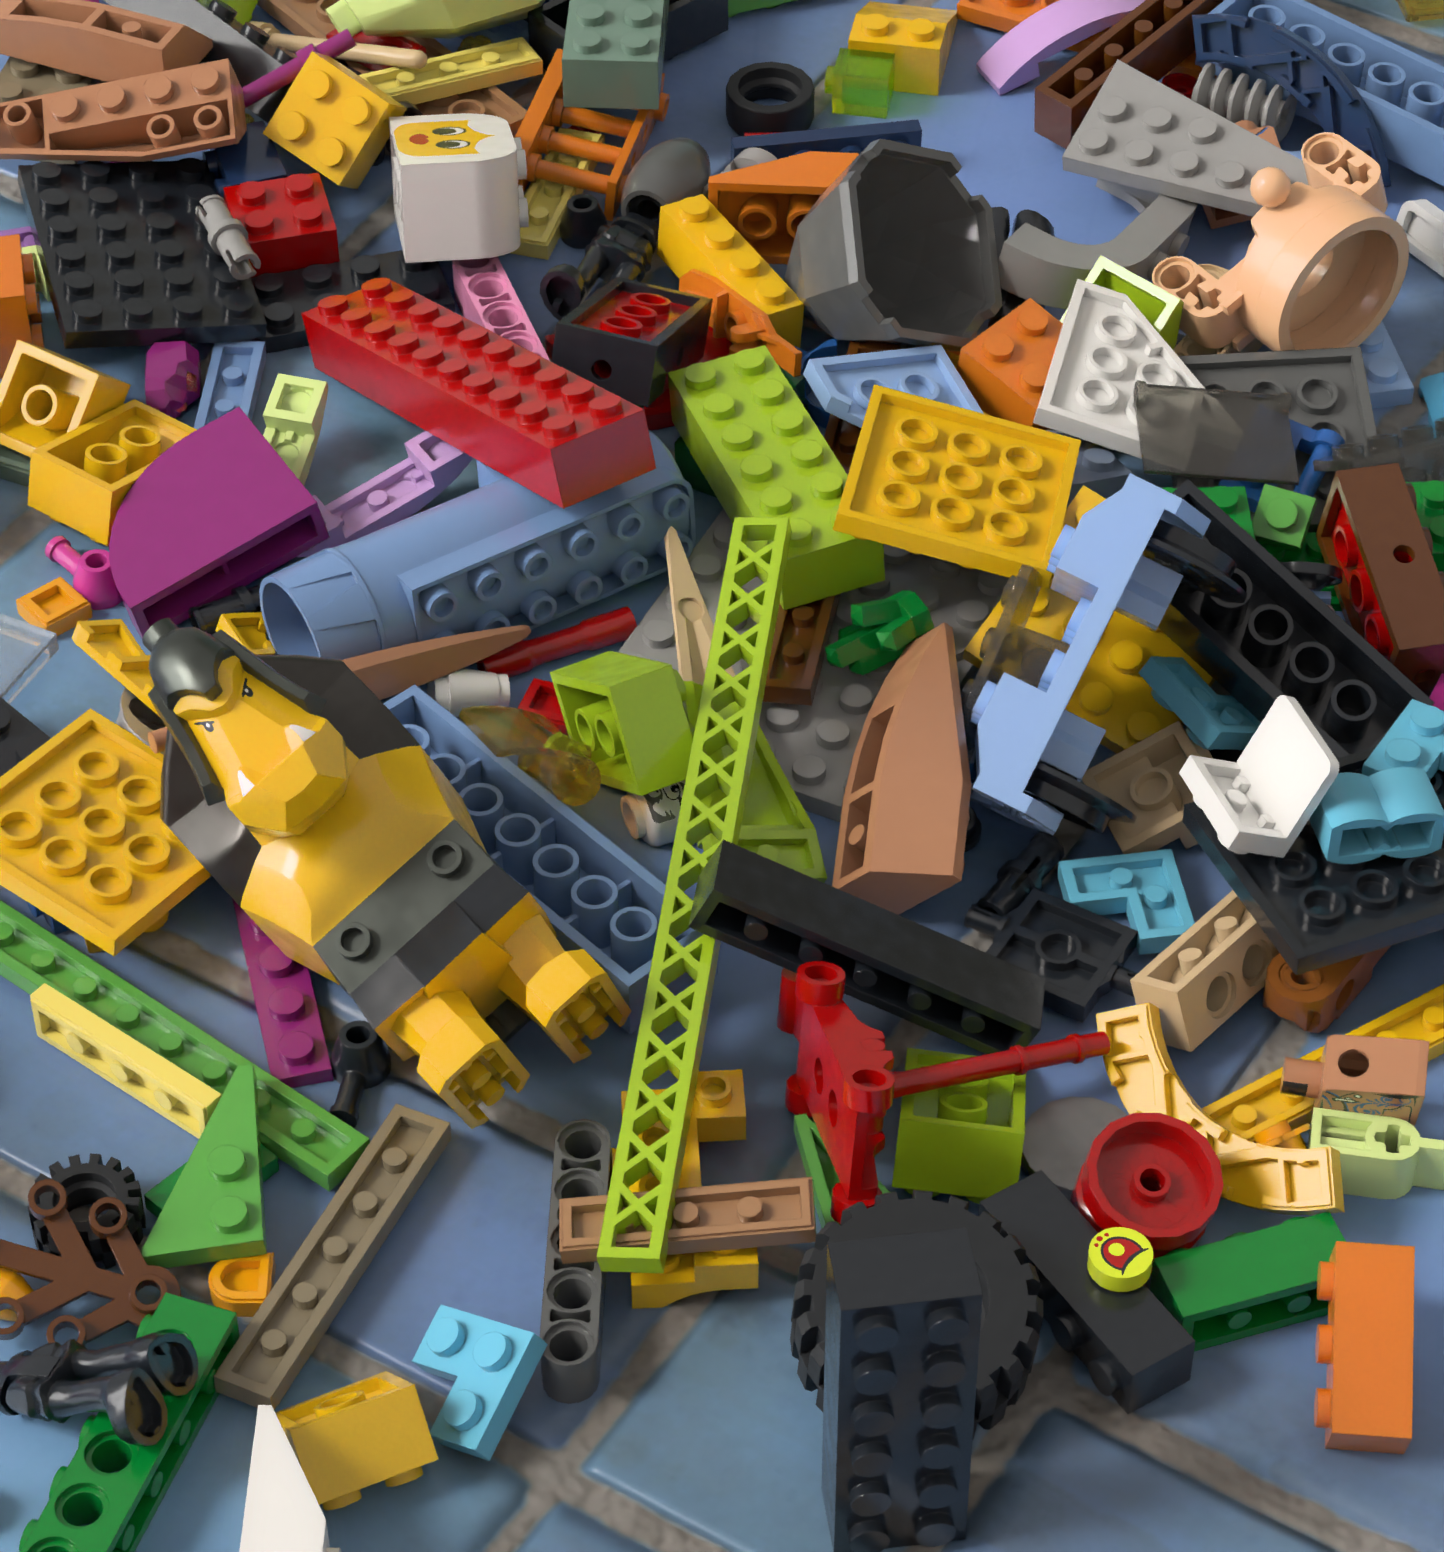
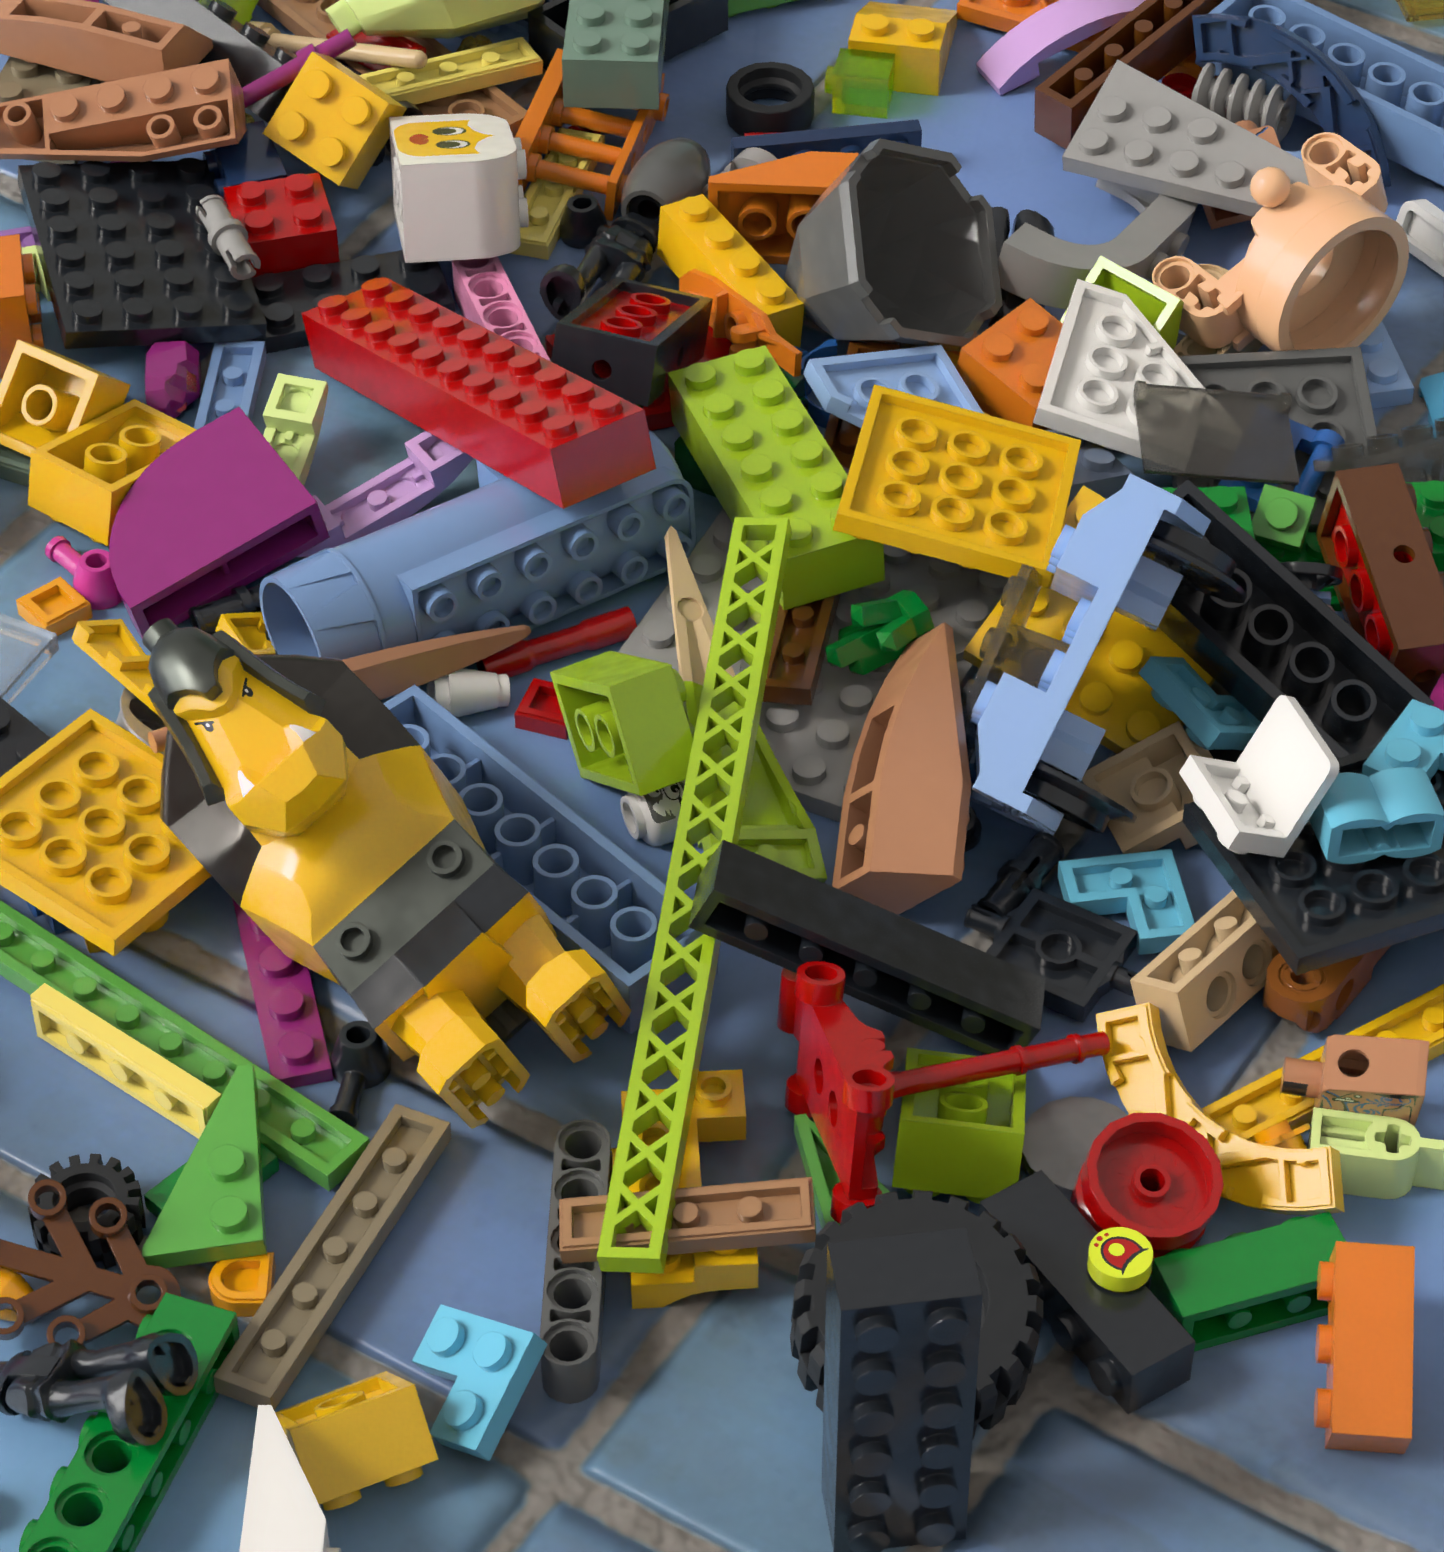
(541, 750): clear yellow panel -> none

